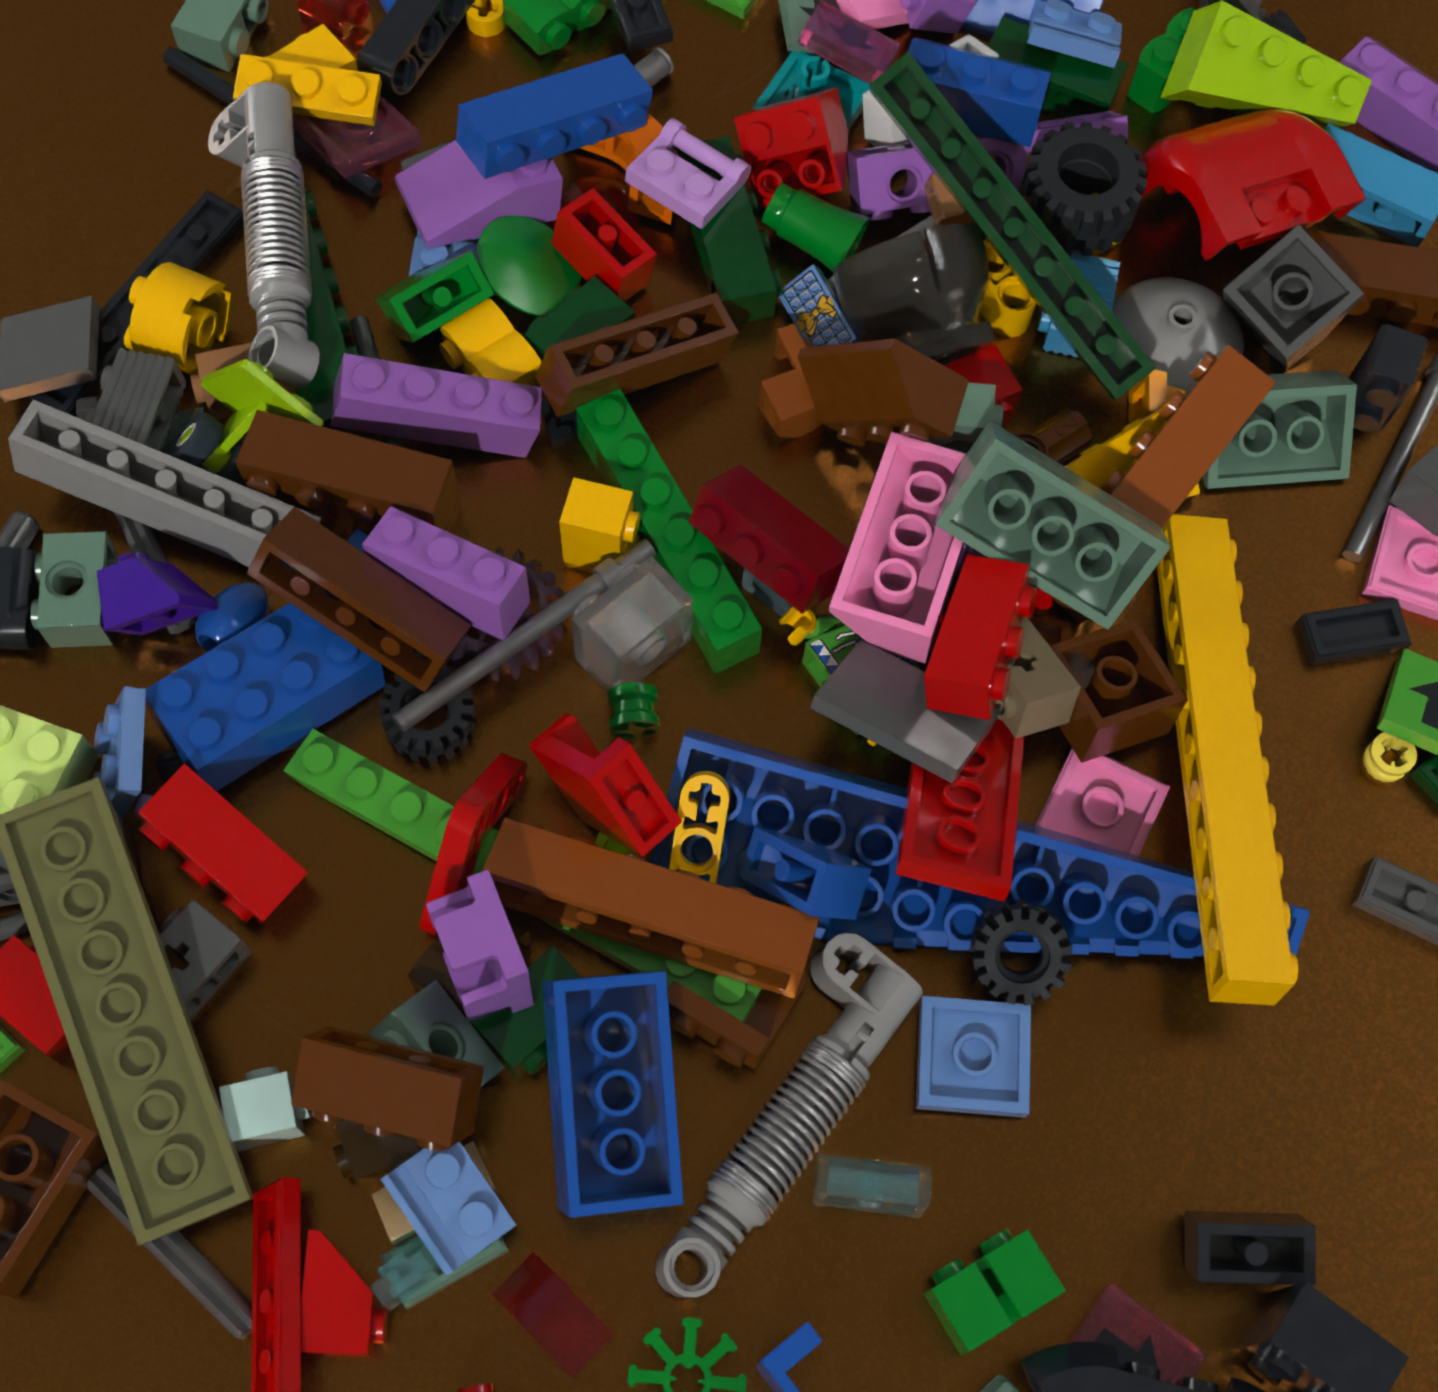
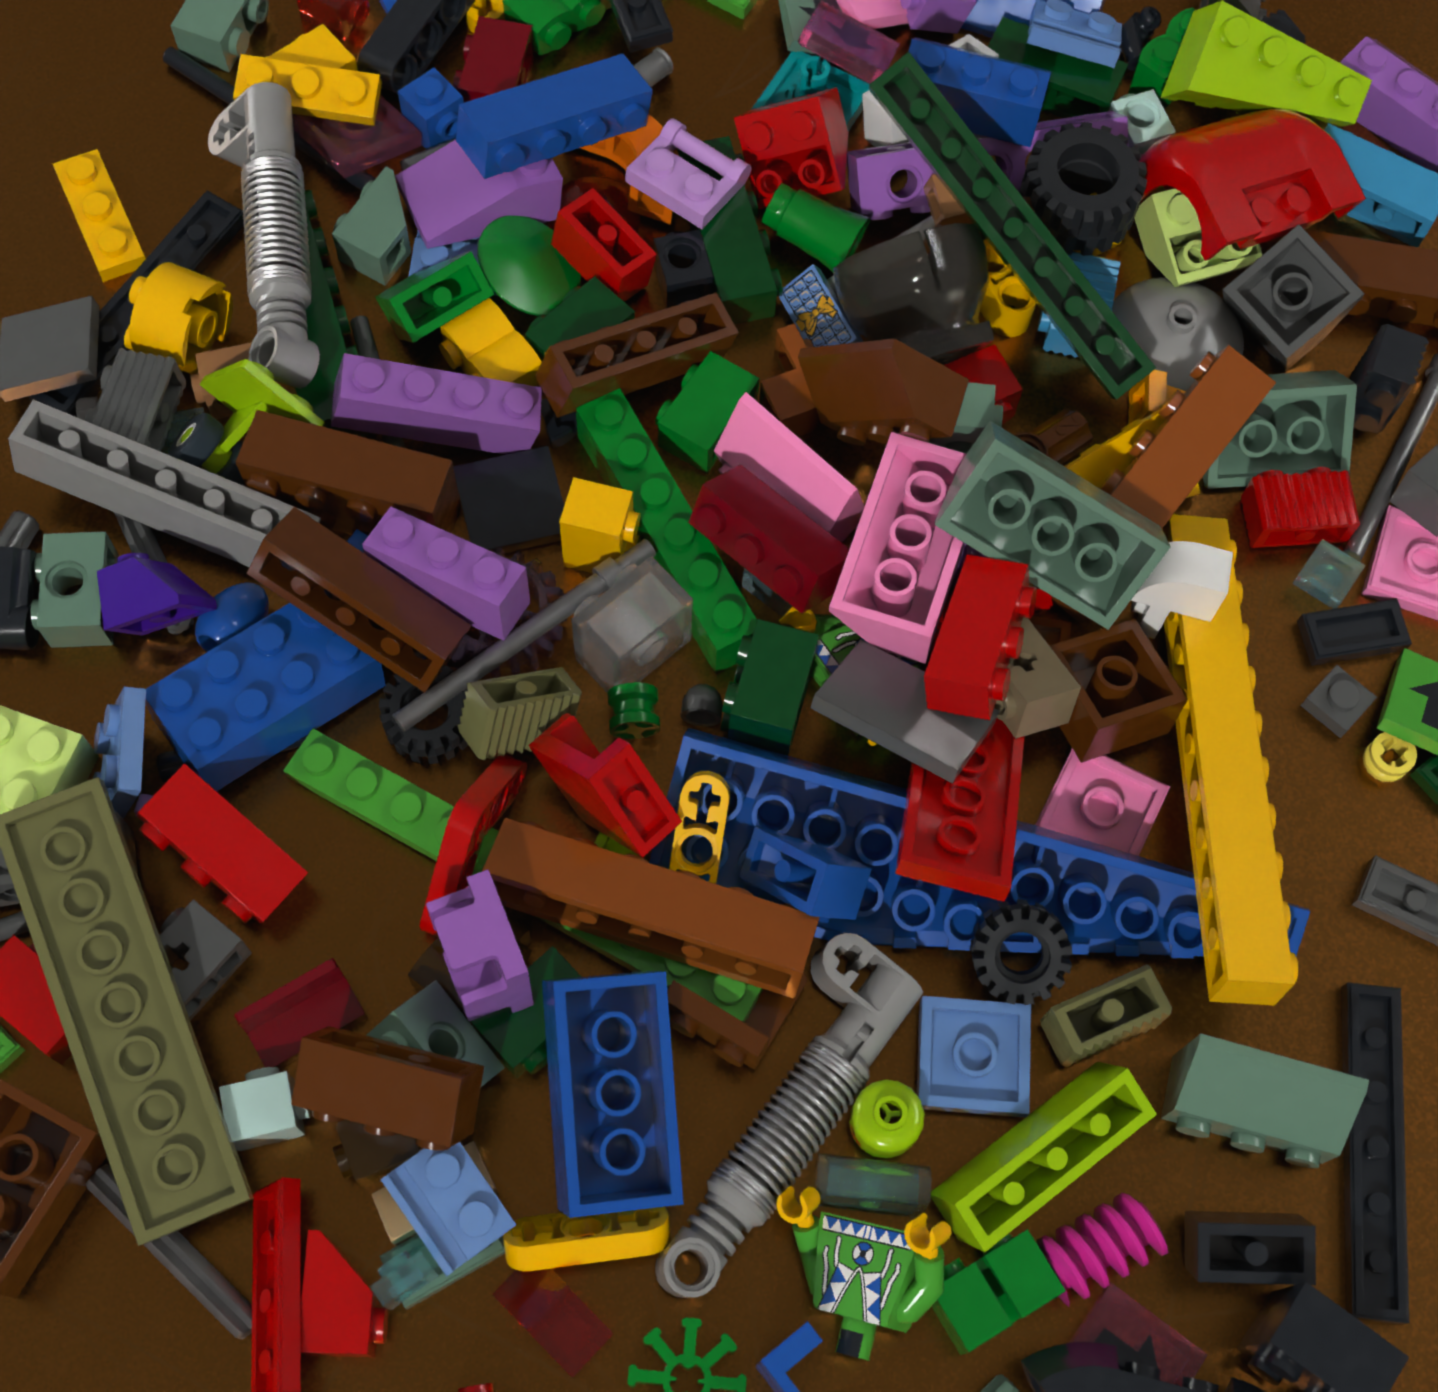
(100, 215): none -> yellow plate
(298, 1009): none -> dark red panel
(374, 231): none -> sand green slope
(431, 107): none -> blue brick
(495, 58): none -> dark red brick
(511, 500): none -> black tile
(515, 709): none -> olive brick
(557, 1241): none -> yellow beam
(682, 283): none -> black brick
(702, 409): none -> green brick
(702, 706): none -> dark grey hinge
(769, 686): none -> dark green piece
(789, 467): none -> bright pink slope
(866, 1269): none -> torso
(878, 1135): none -> lime head
(1042, 1155): none -> lime brick
(1102, 1244): none -> dark pink piece
(1106, 1016): none -> olive brick
(1137, 32): none -> black arm
(1145, 119): none -> light aqua brick
(1174, 241): none -> yellowish green slope
(1186, 581): none -> white brick
(1262, 1100): none -> sand green slope
(1299, 508): none -> red brick
(1329, 574): none -> clear light blue plate
(1338, 701): none -> dark grey plate
(1375, 1157): none -> black tile

